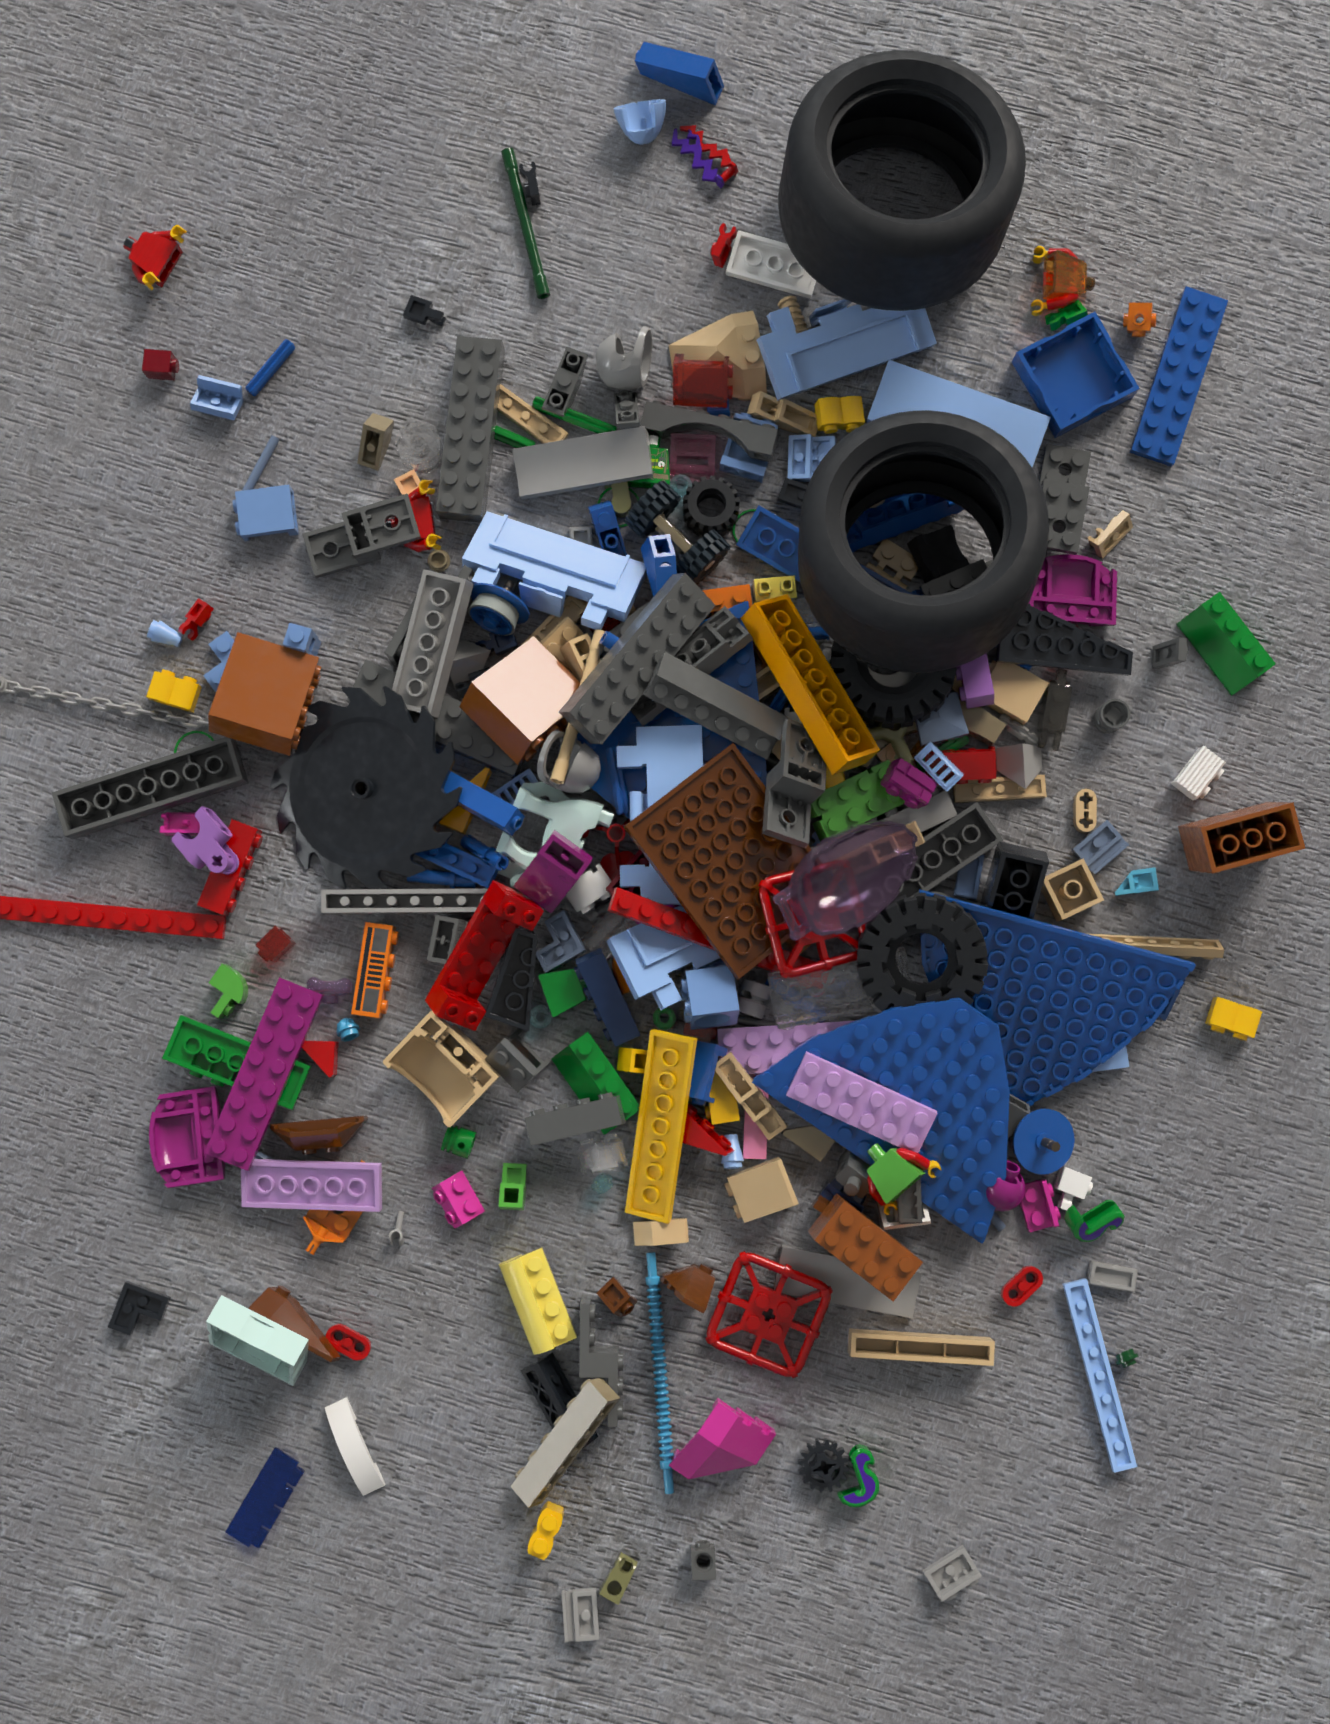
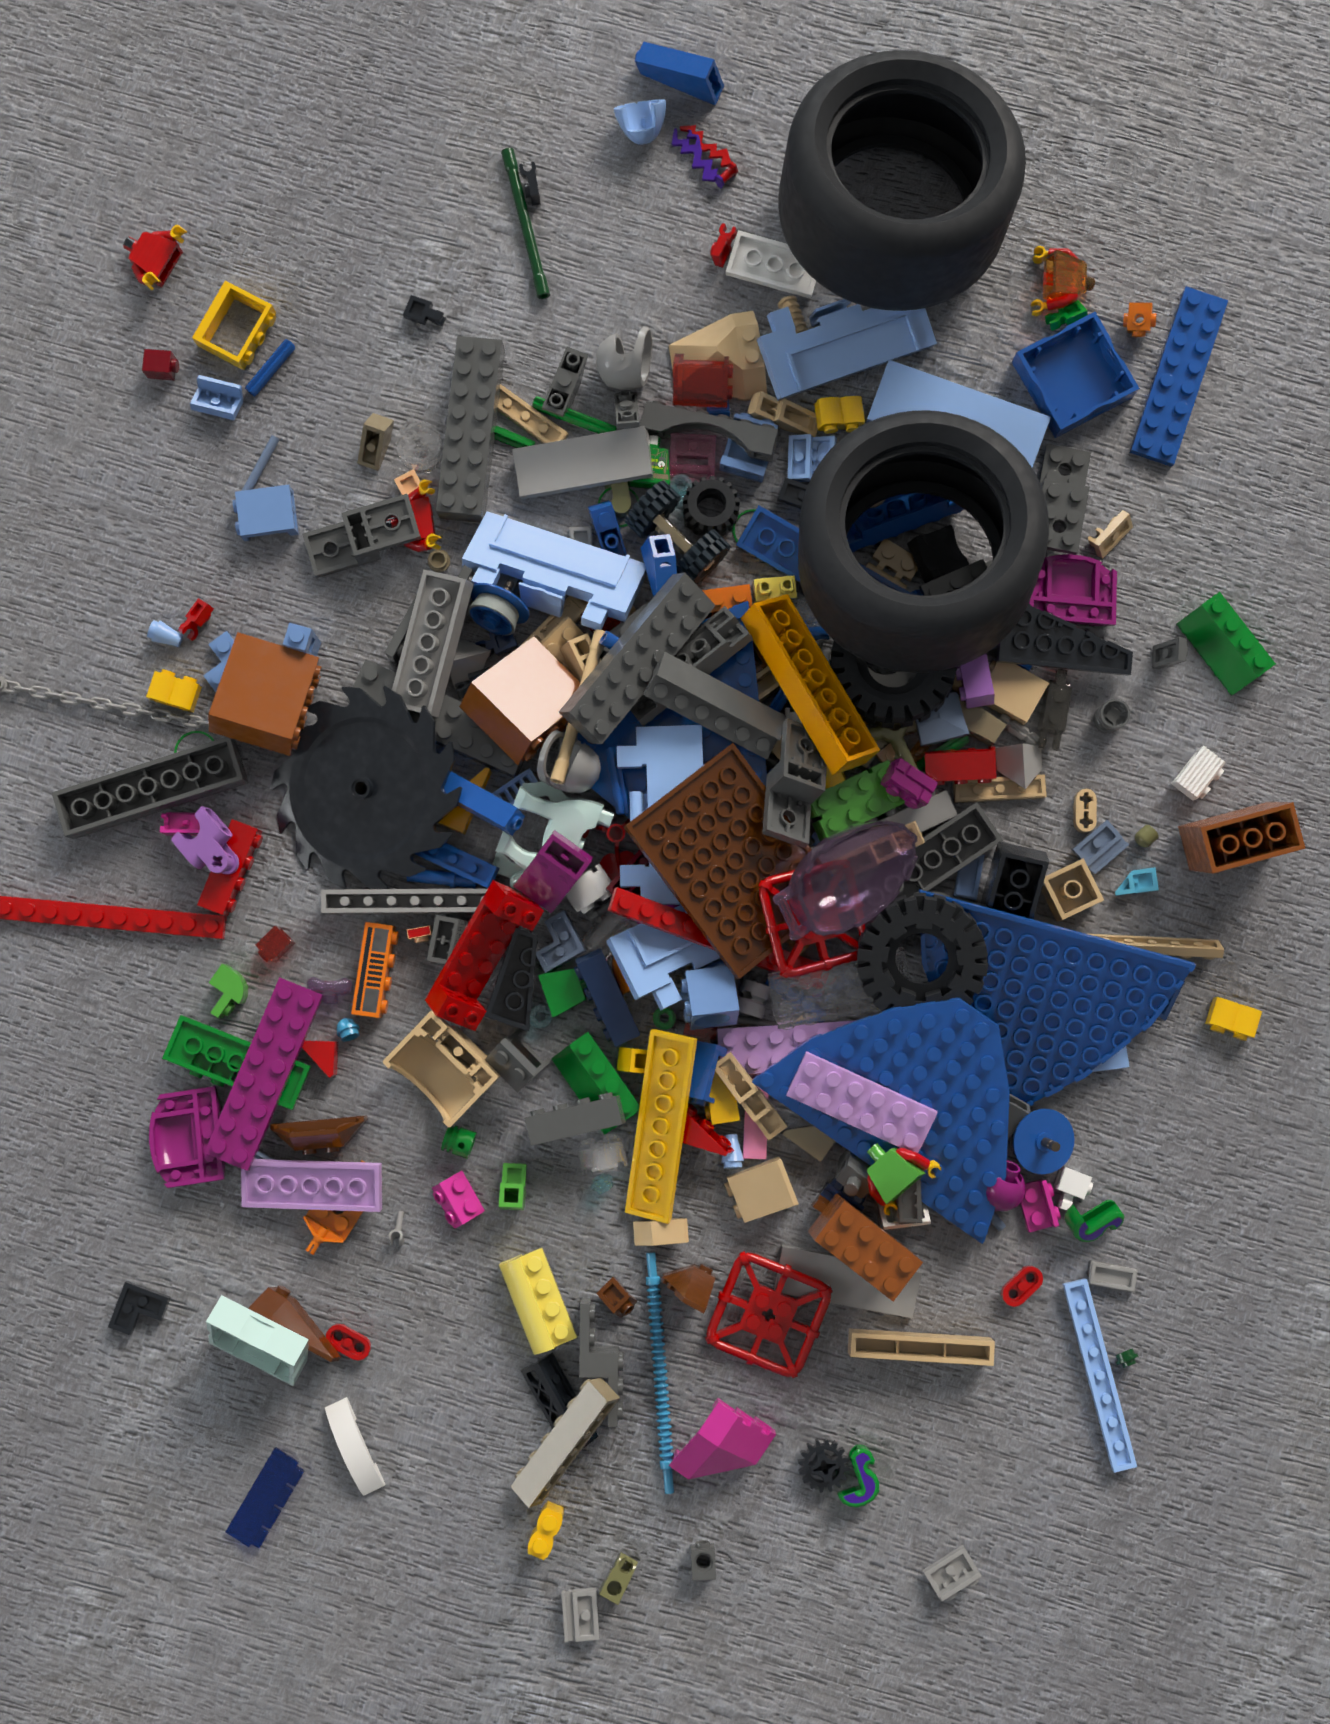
(217, 312): none -> yellow window
(420, 934): none -> plate
(487, 854): blue pin -> none
(944, 760): light blue slope -> none
(1146, 836): none -> olive piece

